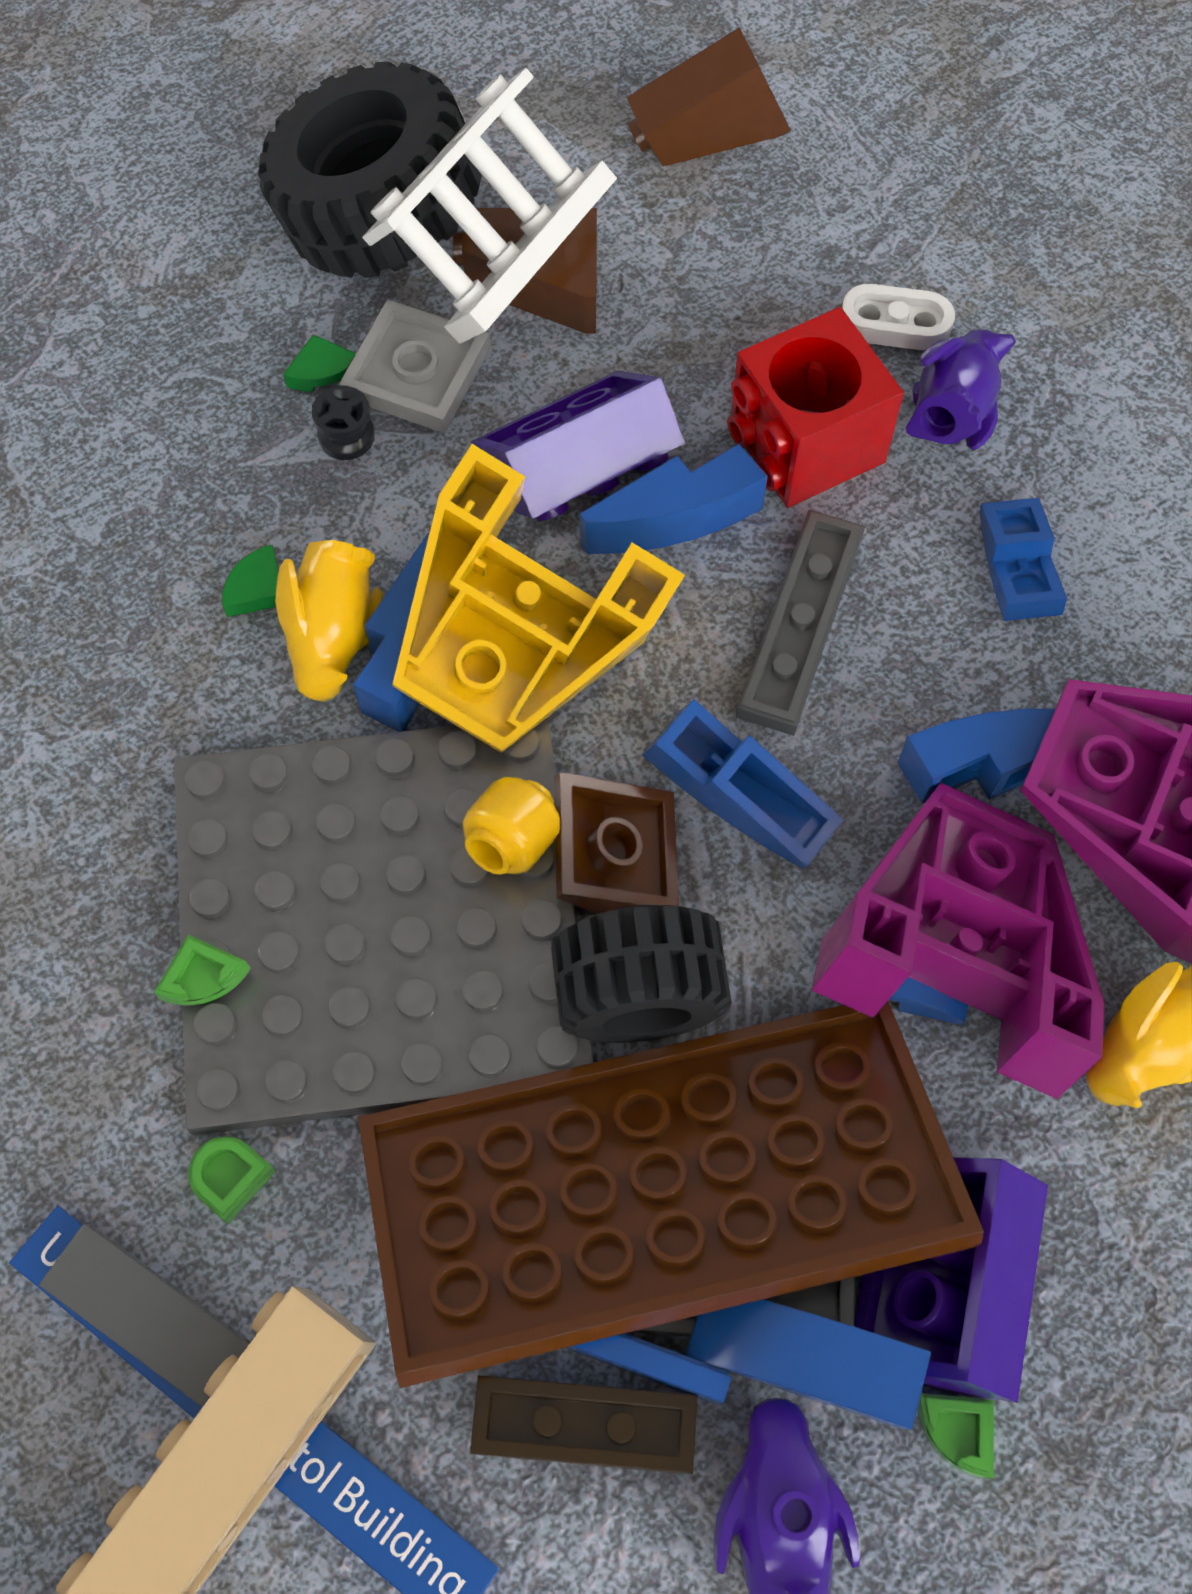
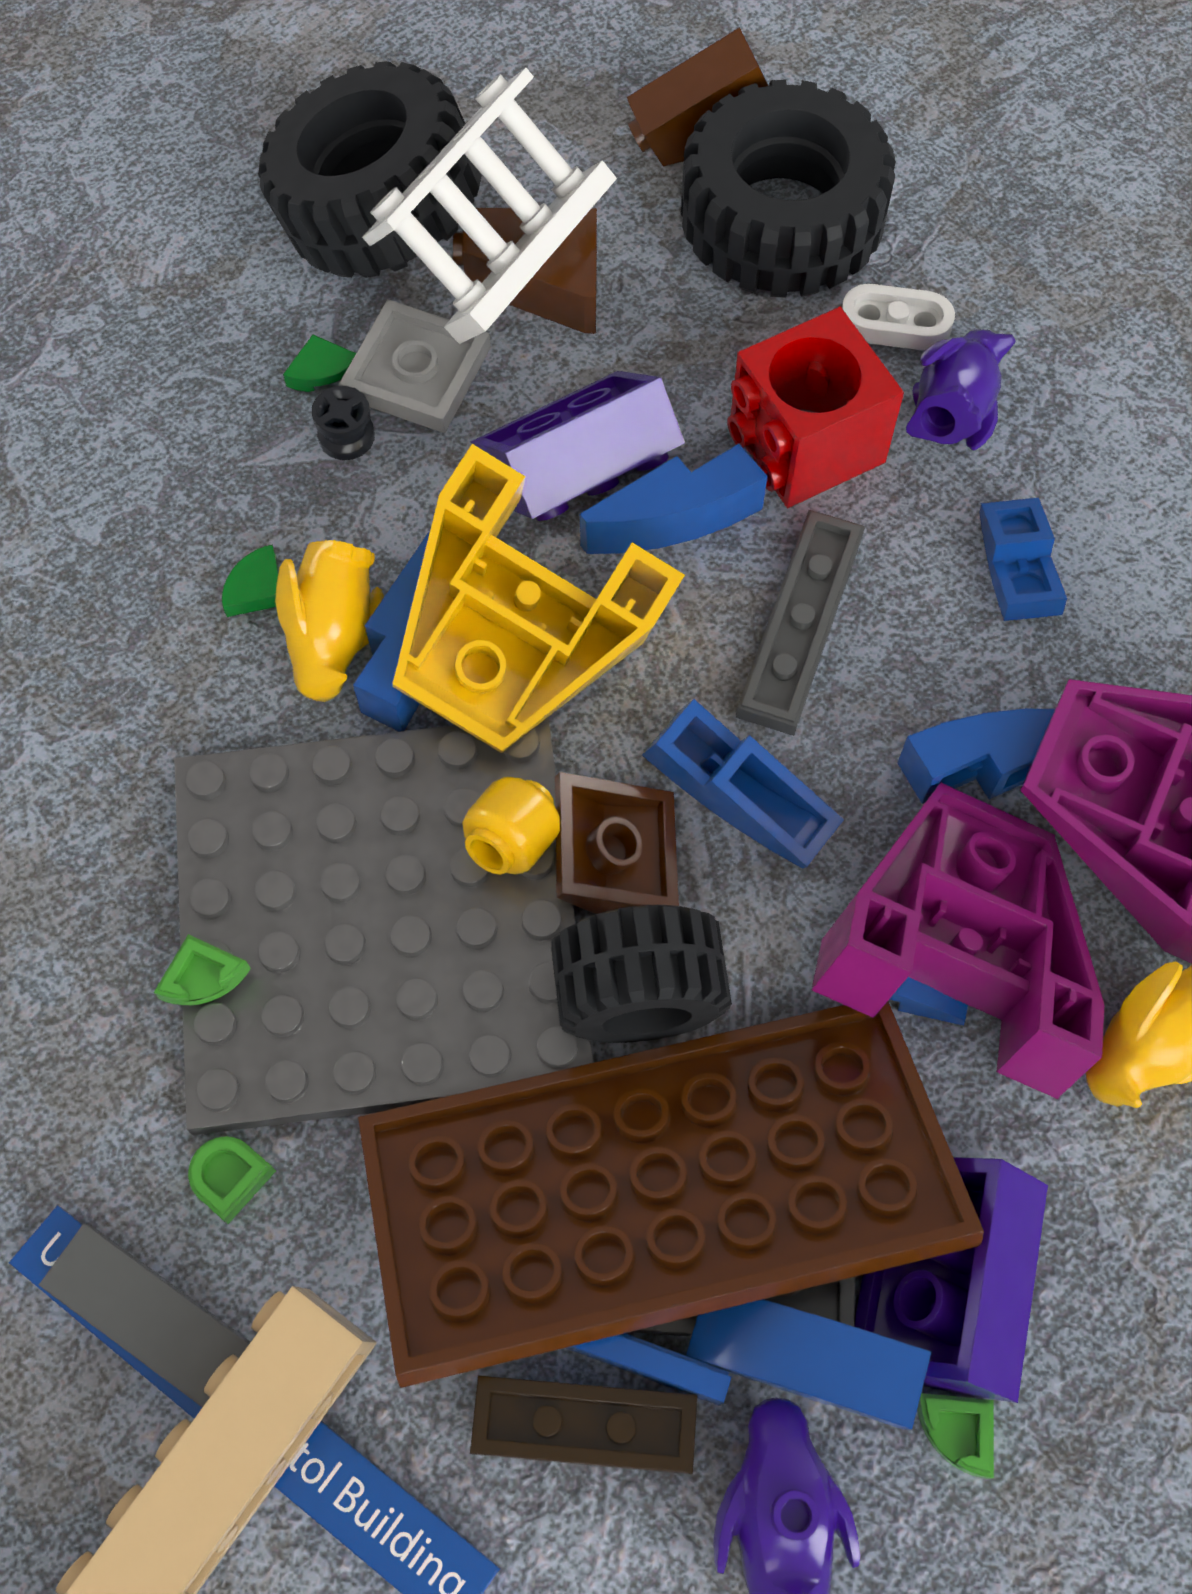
(792, 136): none -> black tyre

